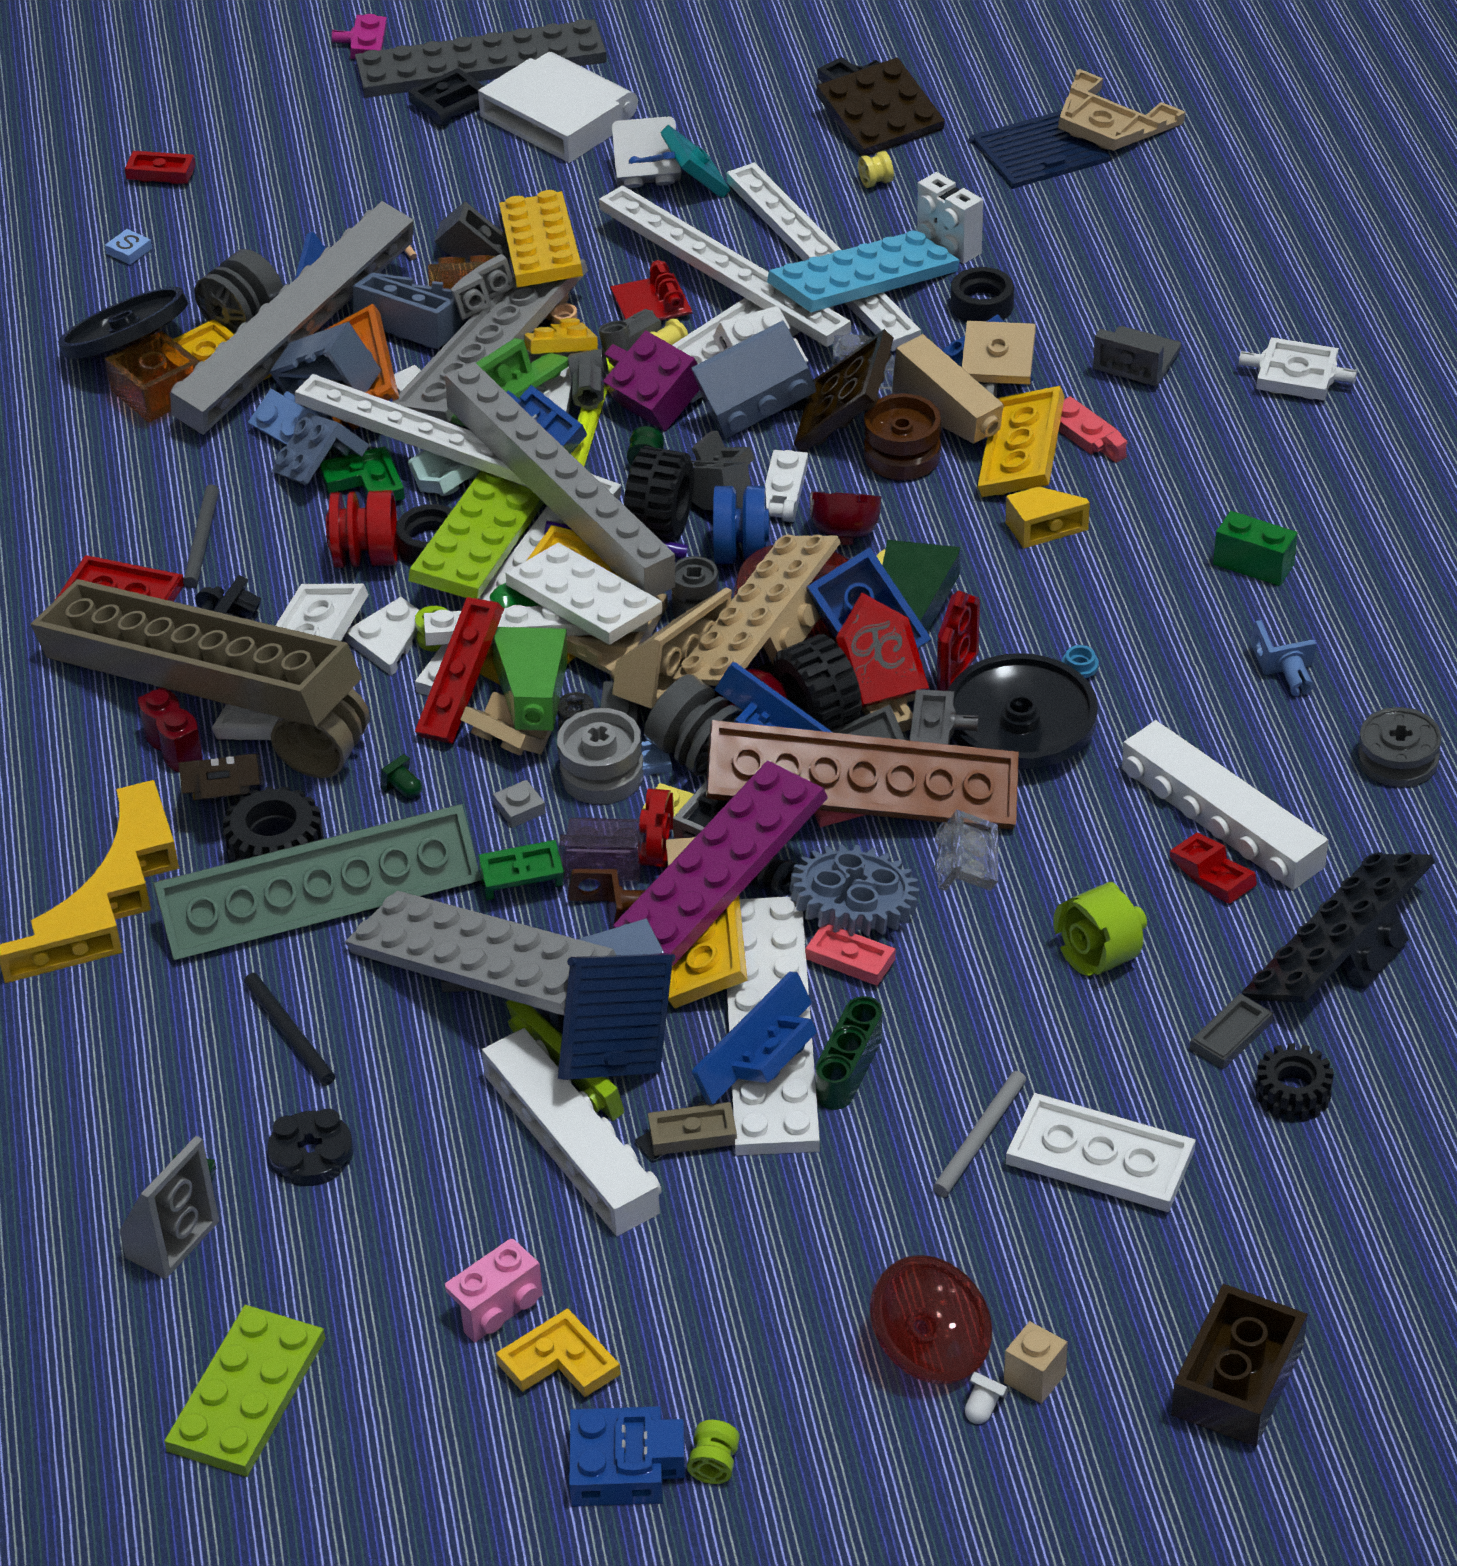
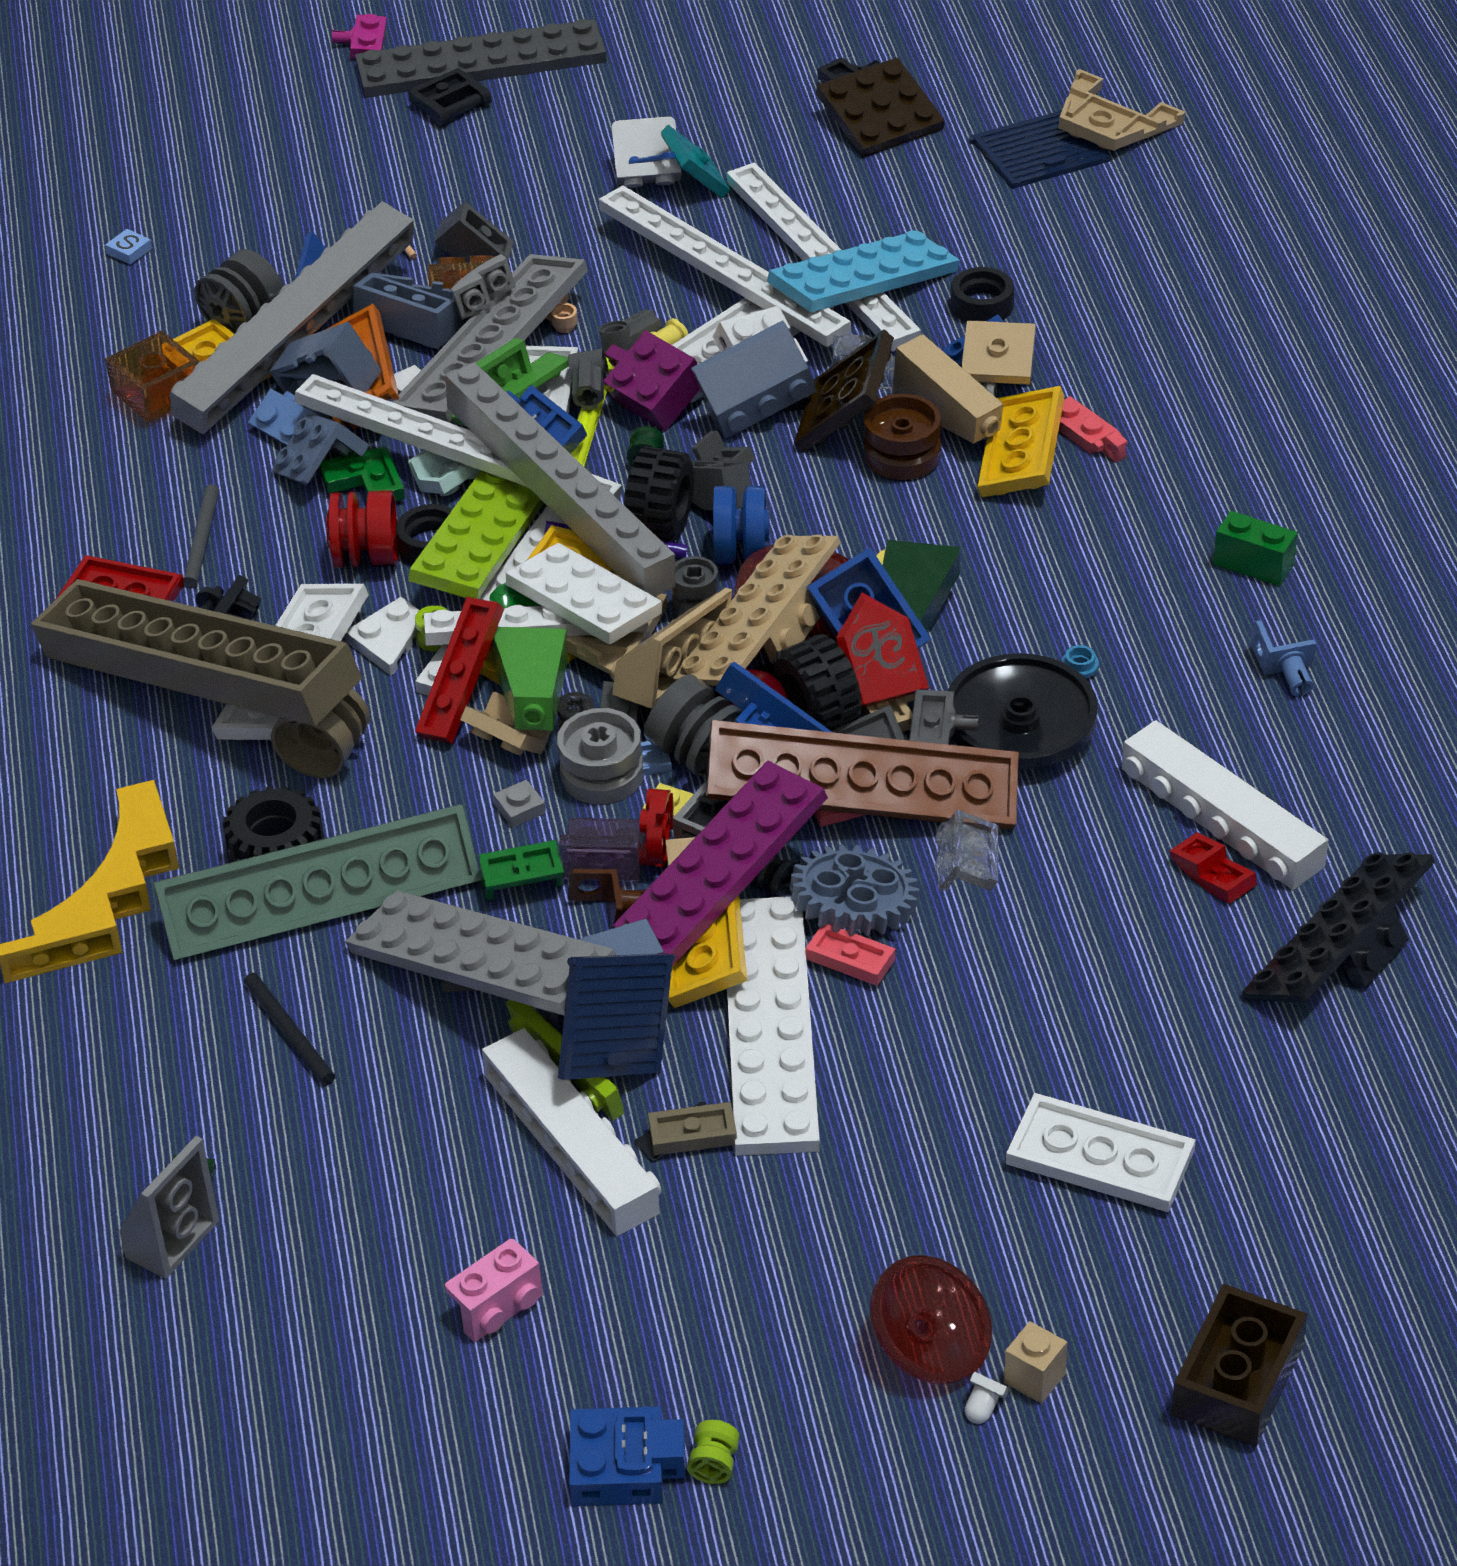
(123, 323): black dish -> none
(160, 167): red plate -> none
(169, 728): dark red brick -> none
(221, 776): dark brown piece -> none
(245, 1390): lime plate -> none
(305, 1128): black plate -> none
(398, 776): dark green piece -> none
(540, 238): yellow plate -> none
(556, 105): white piece -> none
(560, 1345): yellow plate -> none
(562, 337): yellow plate -> none
(656, 293): red hinge -> none
(759, 1042): blue bracket -> none
(785, 483): white plate -> none
(844, 514): dark red cylinder -> none
(848, 1053): dark green beam -> none
(875, 169): light yellow wheel -> none
(950, 216): white piece -> none
(957, 638): red tile -> none
(979, 1133): light grey bar -> none
(1045, 515): yellow slope -> none
(1099, 929): lime brick -> none
(1134, 354): dark grey bracket -> none
(1231, 1031): dark grey tile -> none
(1288, 1099): black tyre -> none
(1297, 368): white plate -> none
(1399, 747): dark grey wheel -> none

